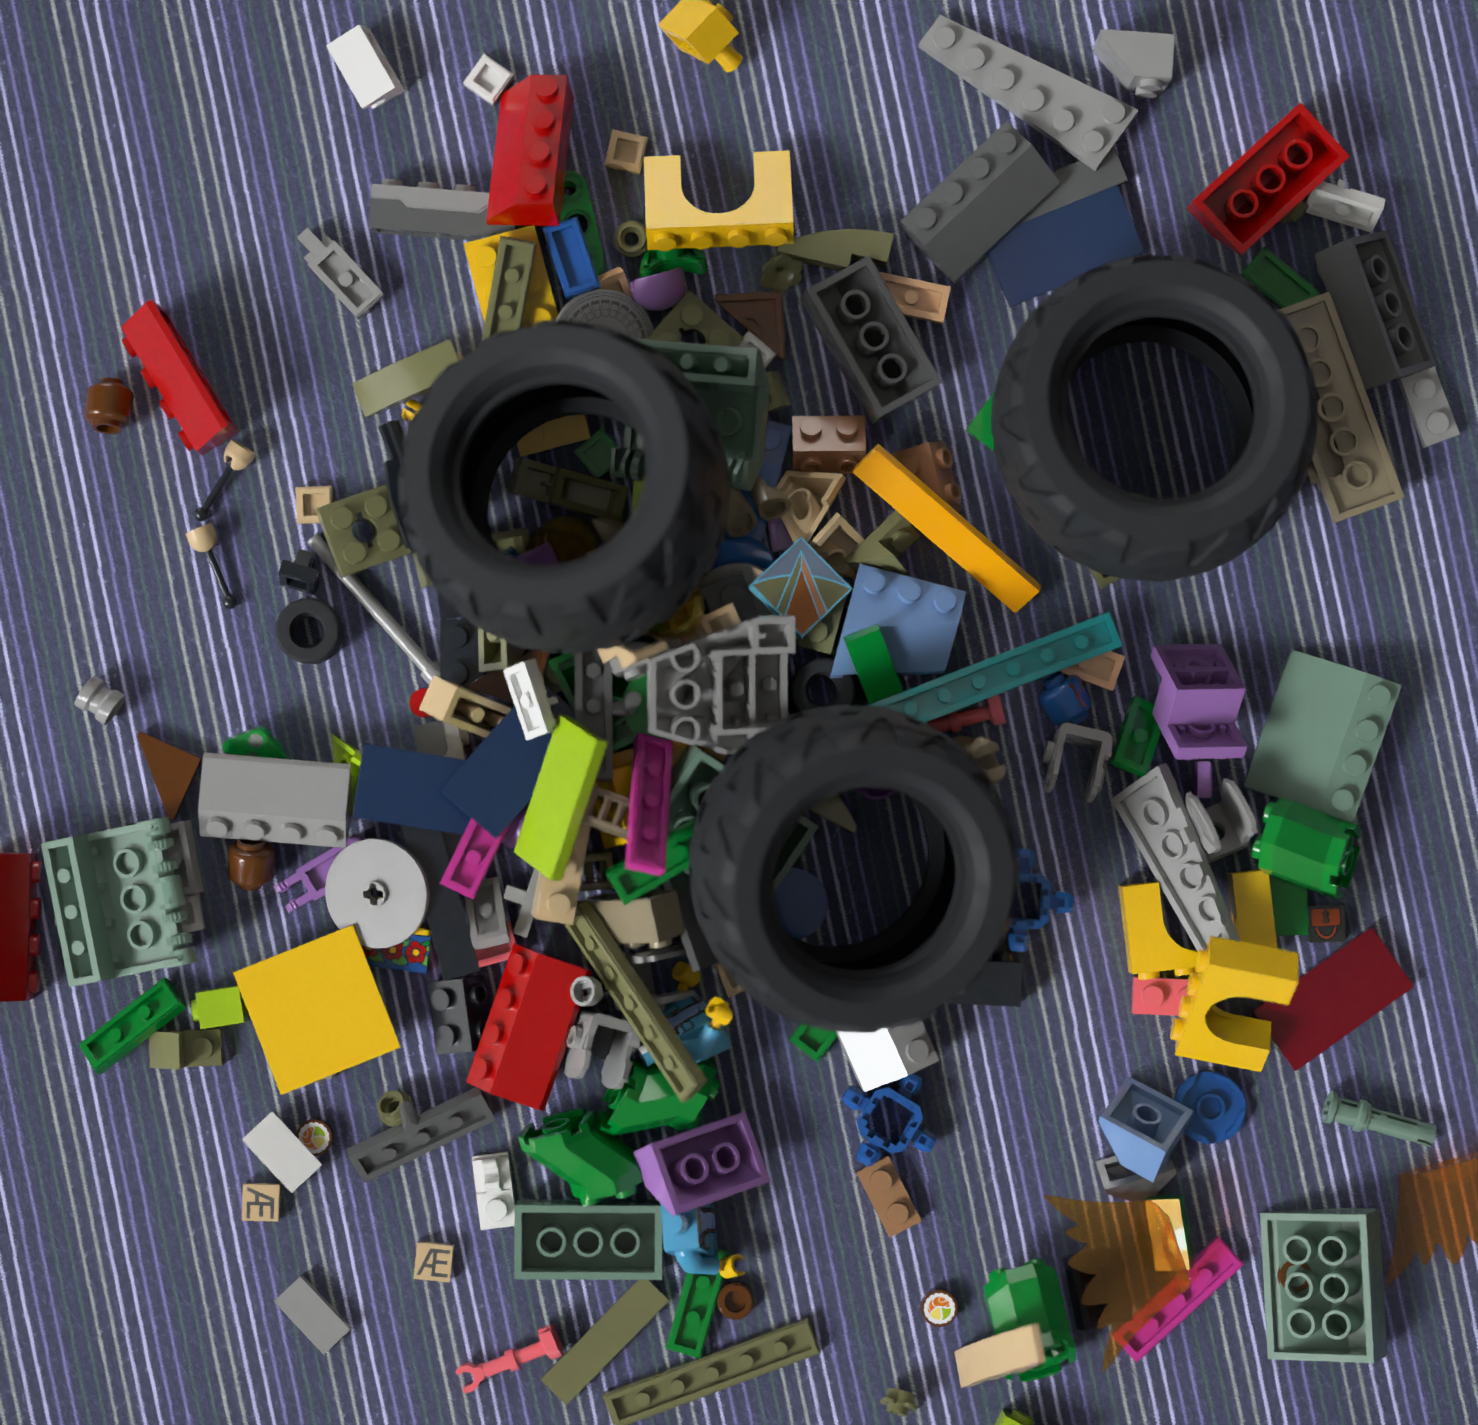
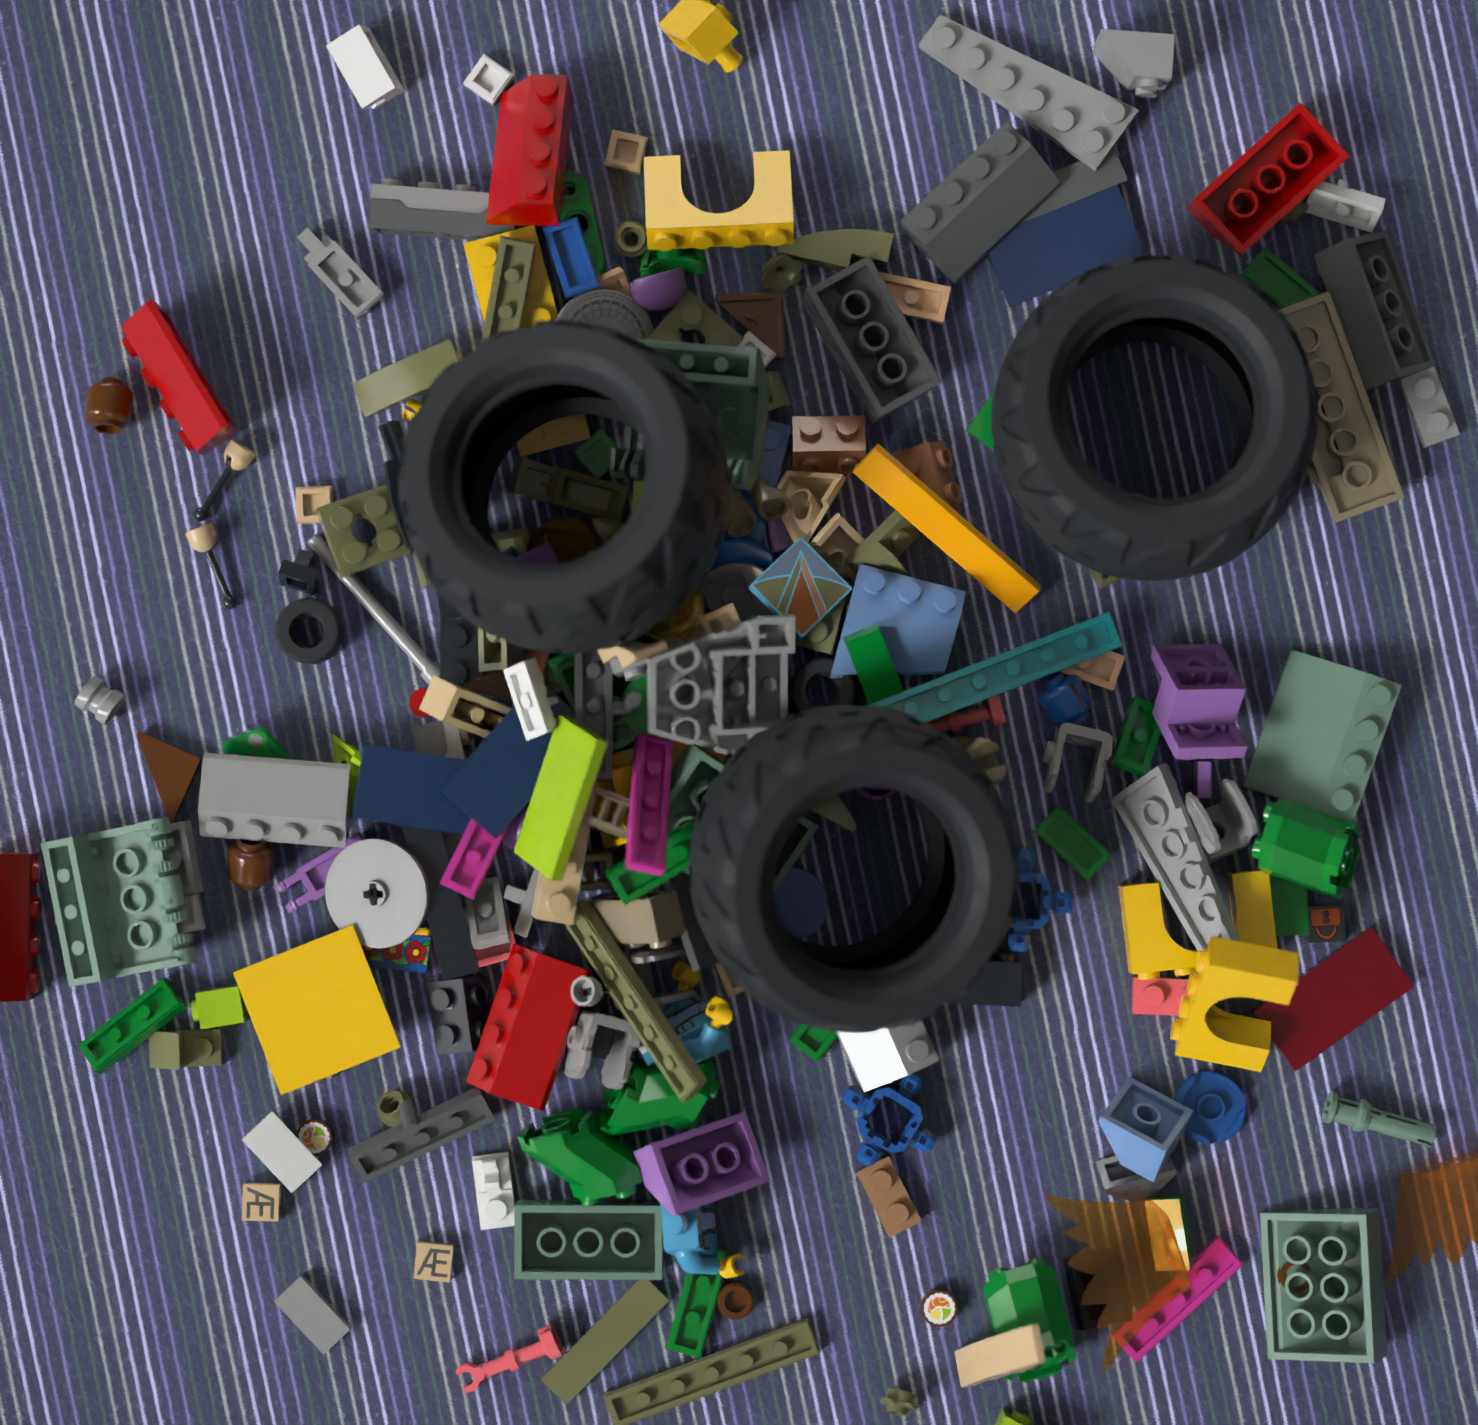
(1072, 842): none -> green tile

